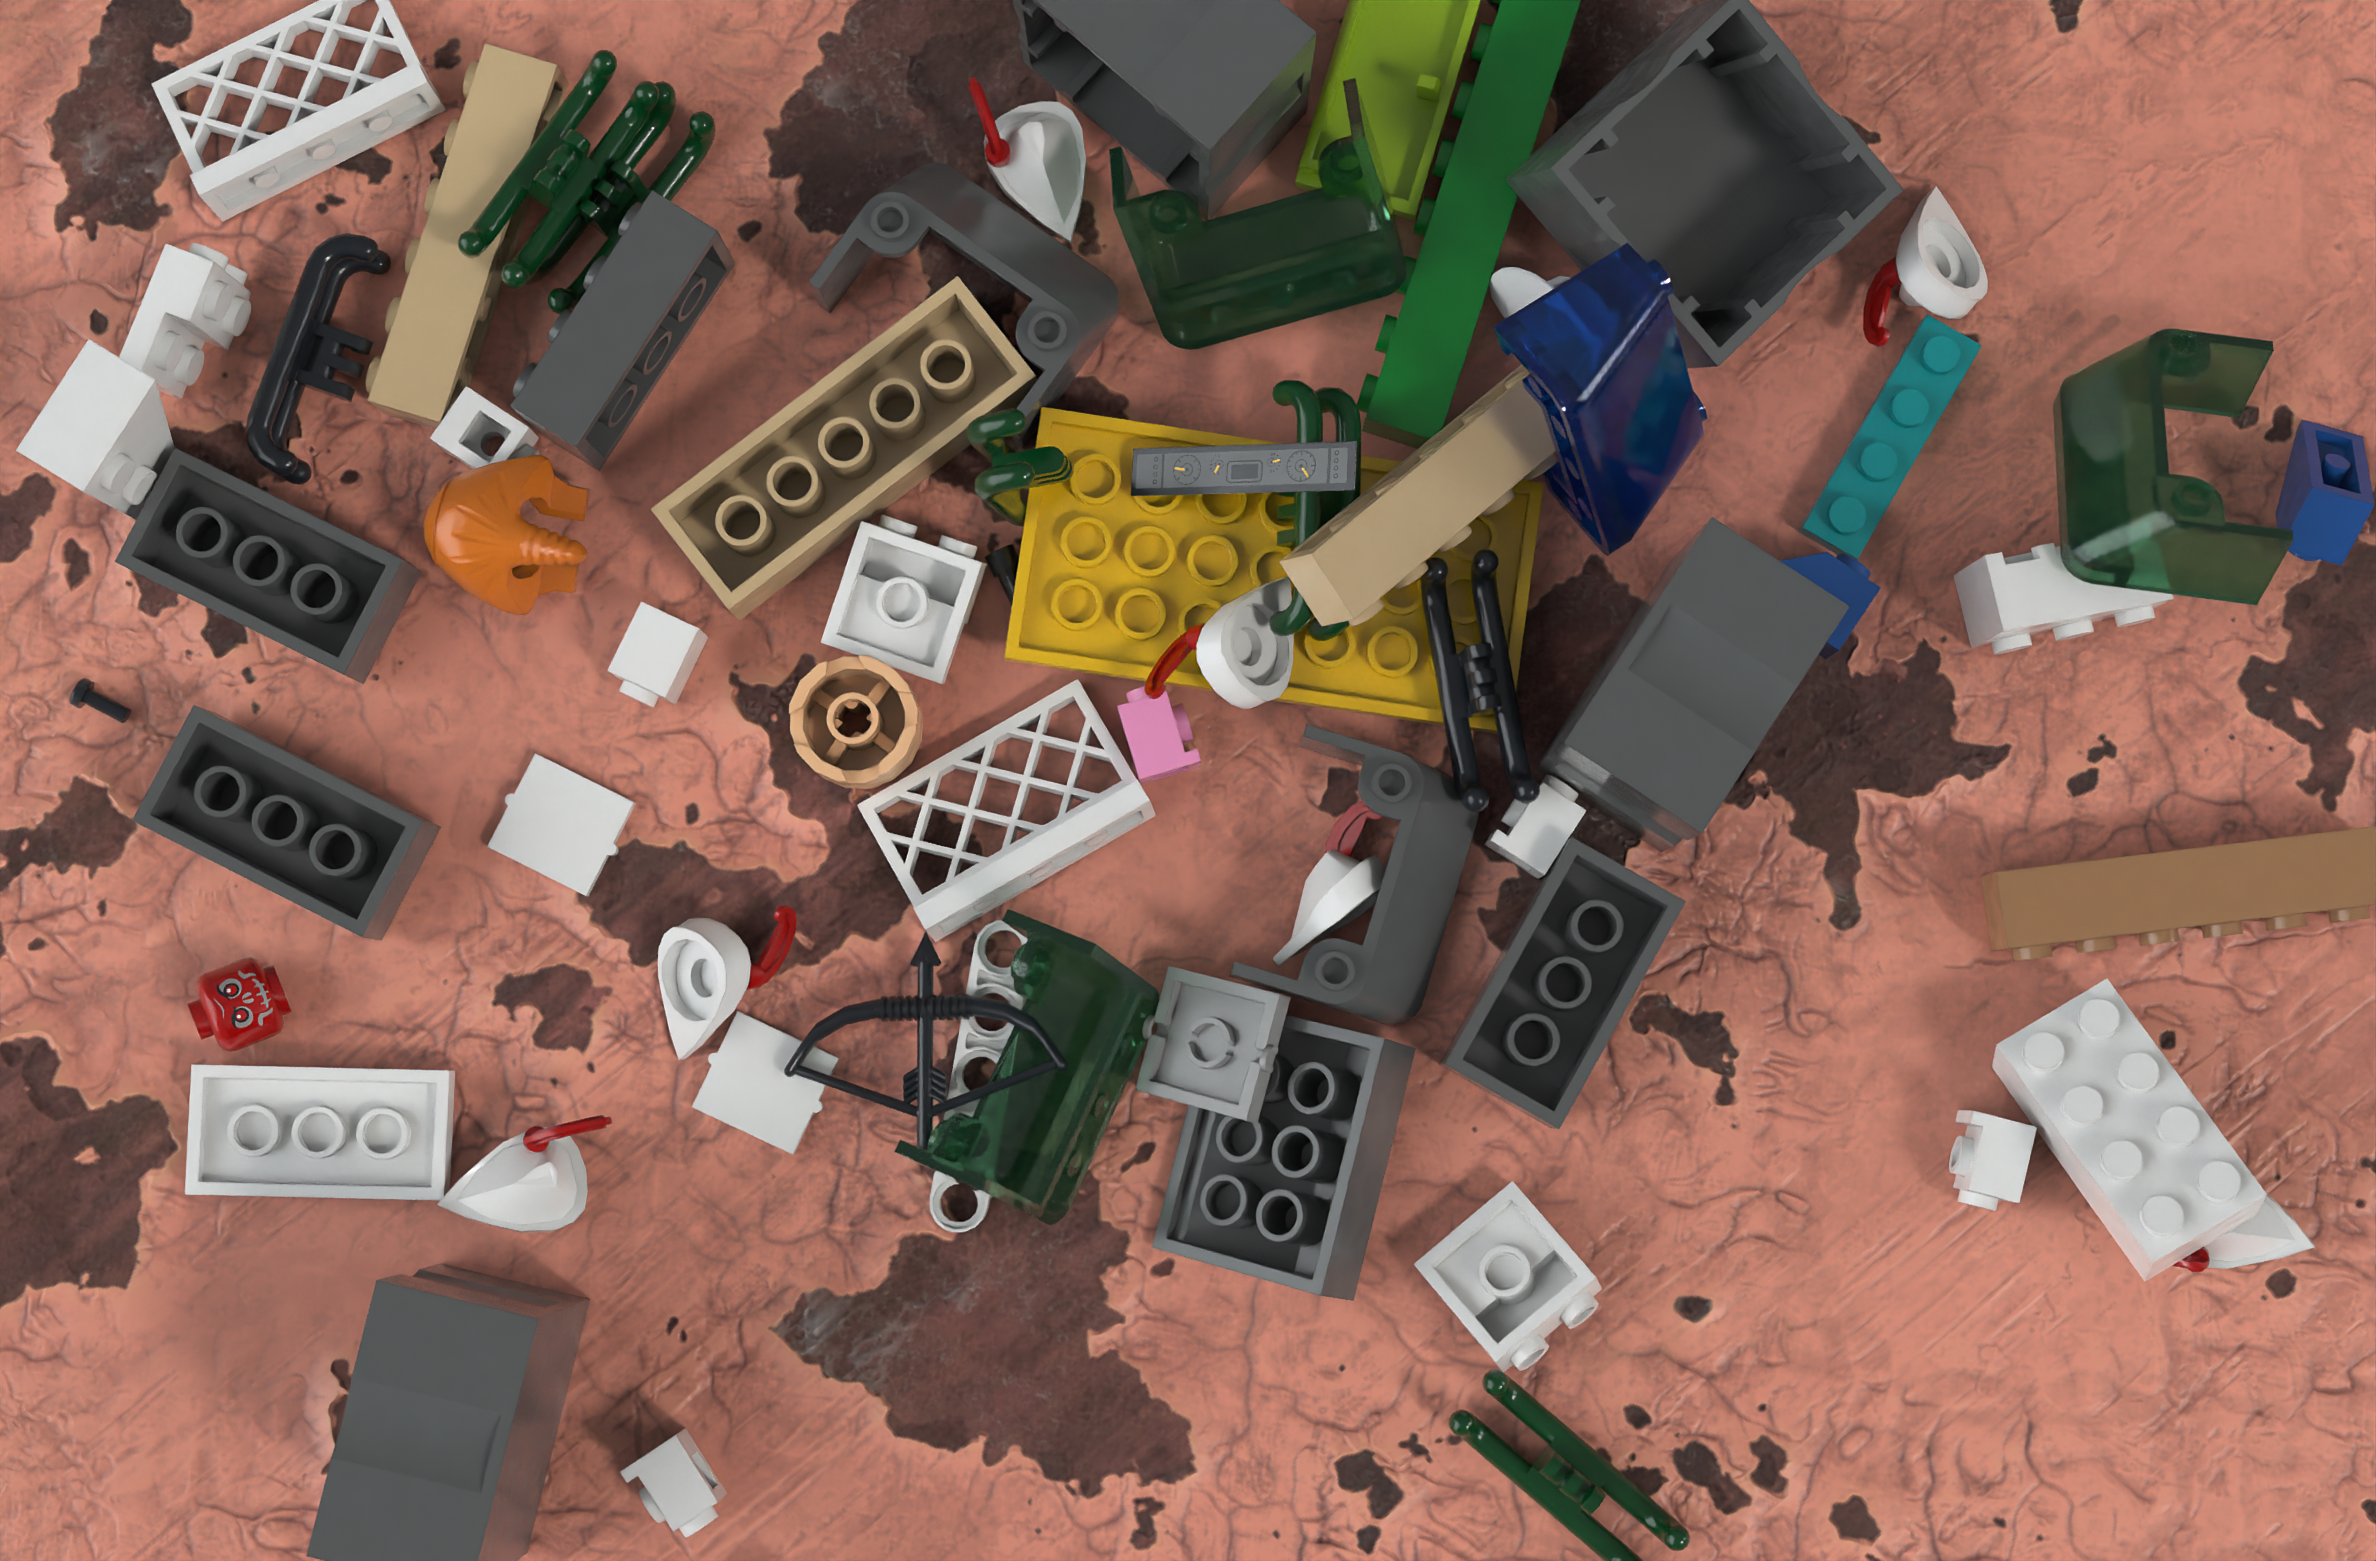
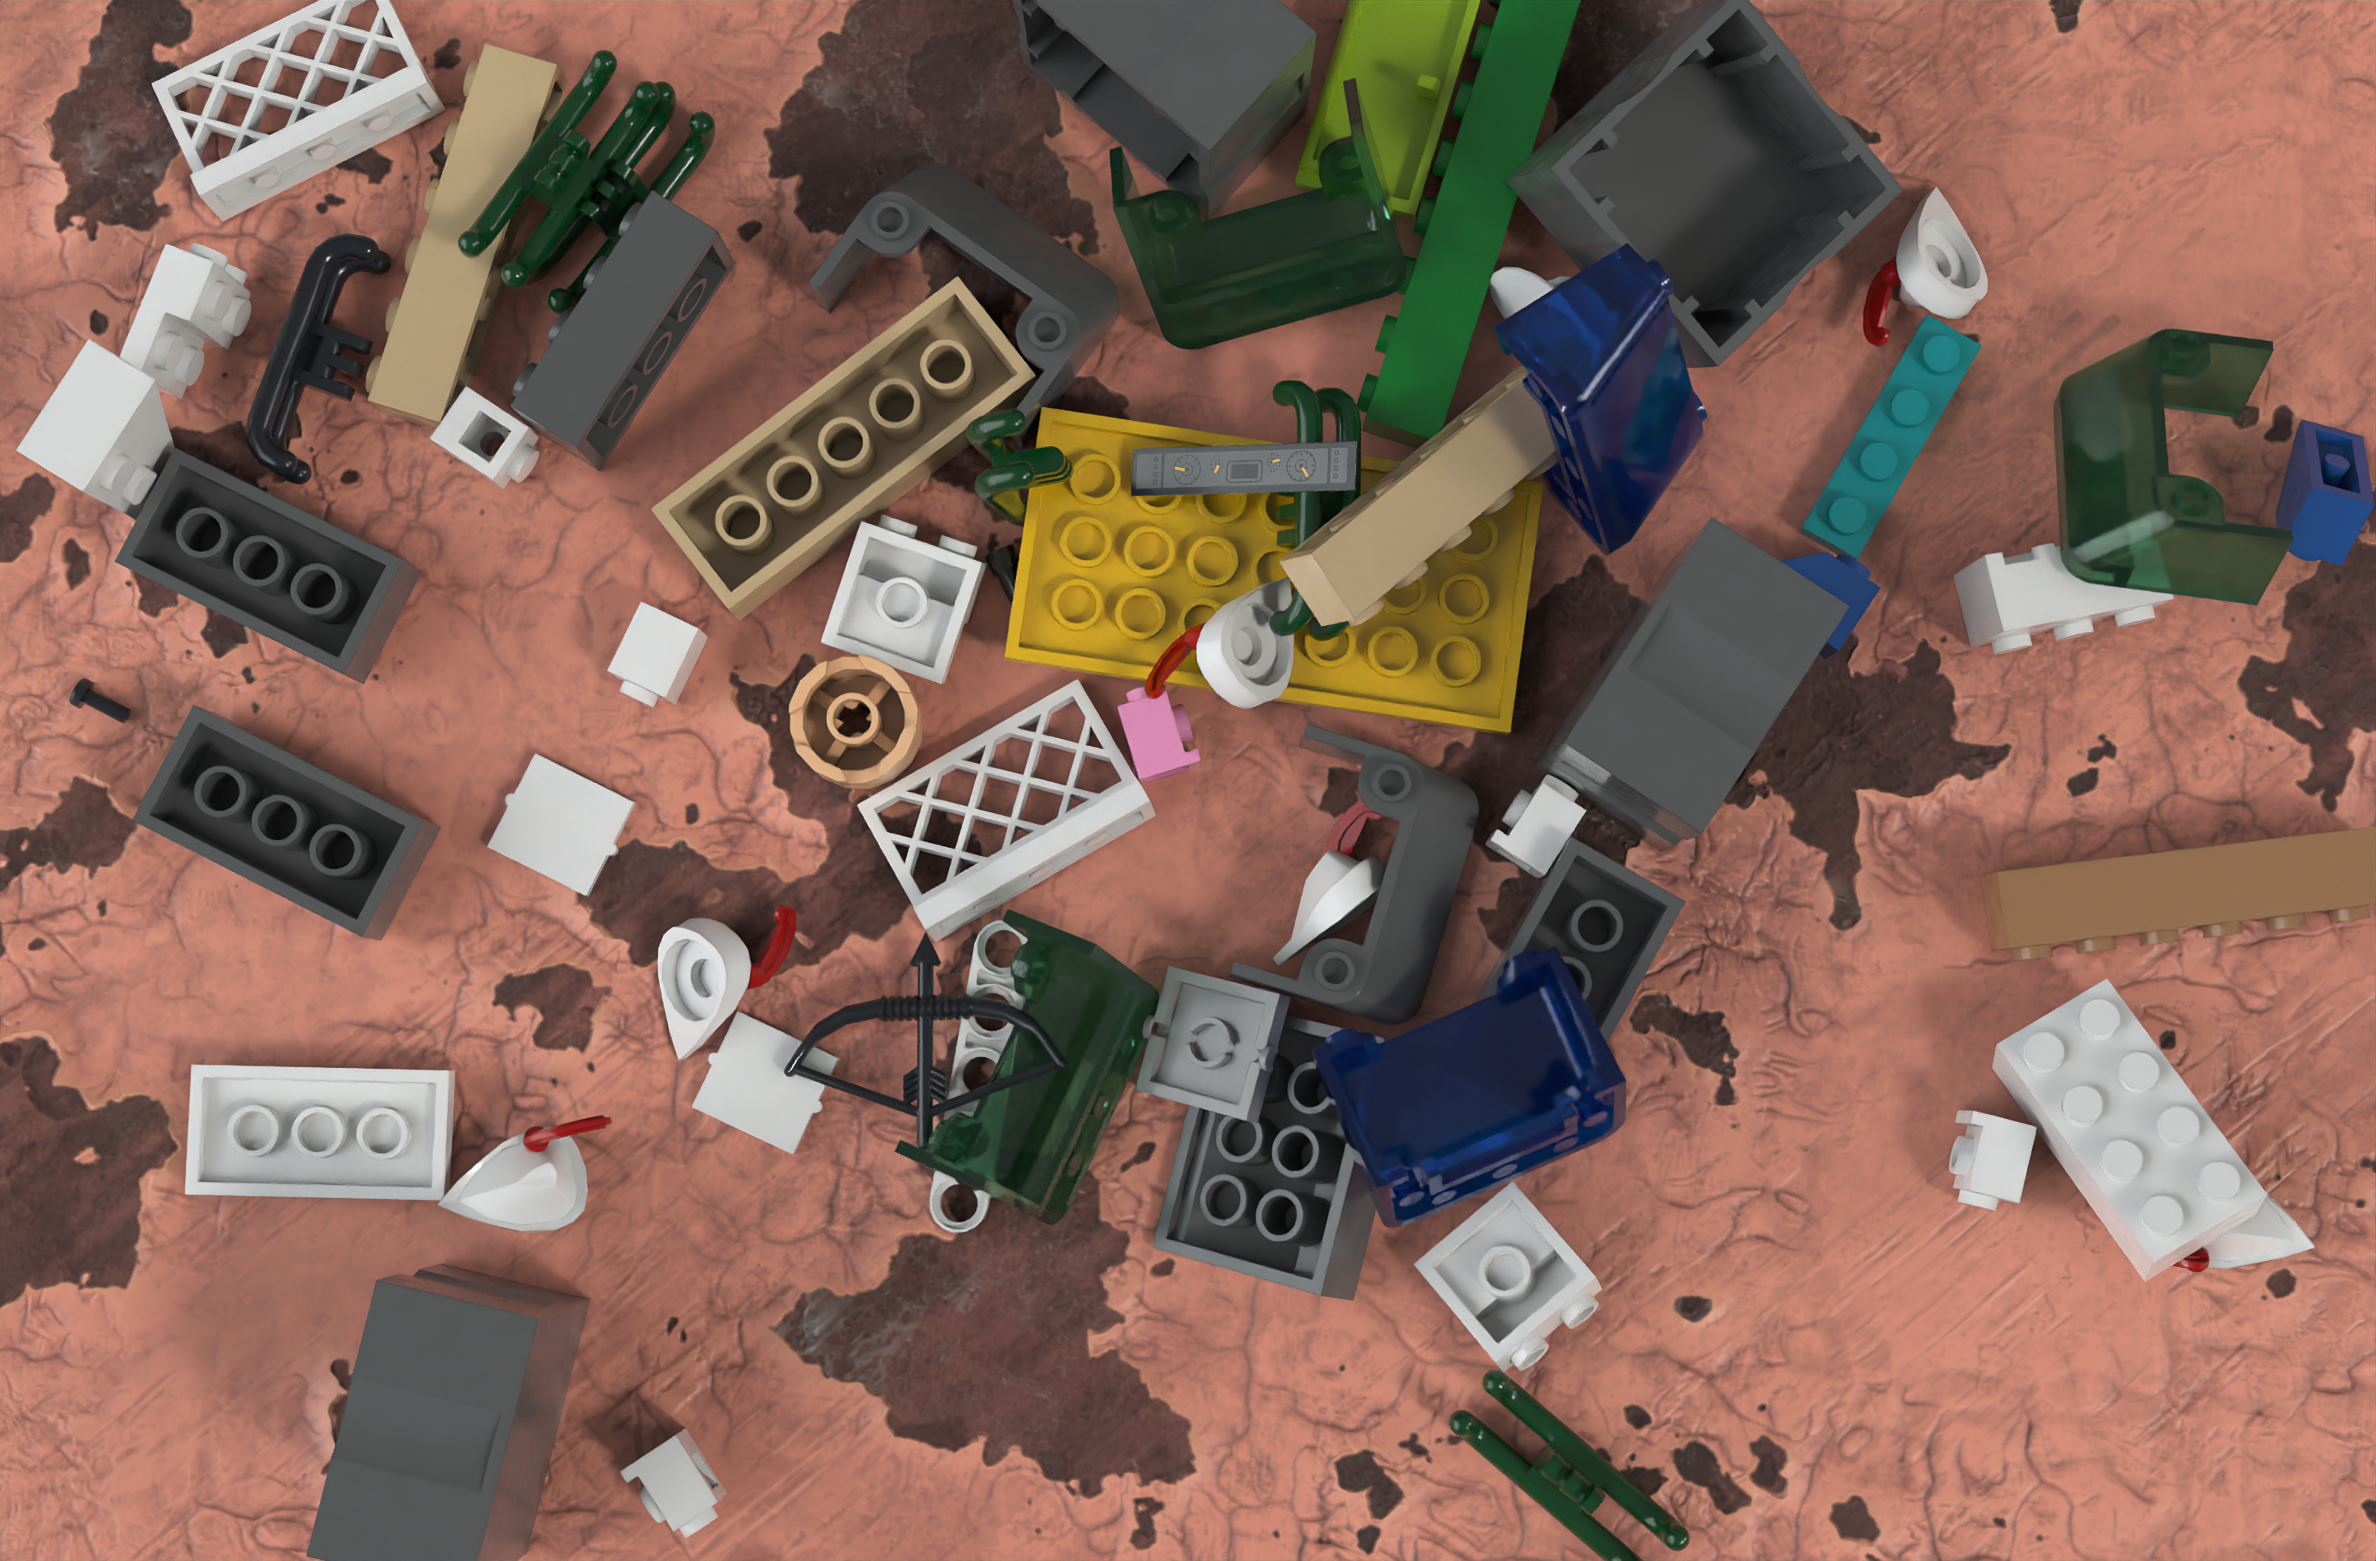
(239, 1004): red head -> none
(481, 536): orange piece -> none
(1036, 159): white piece -> none
(1475, 1092): none -> clear blue windscreen
(1476, 682): black piece -> none

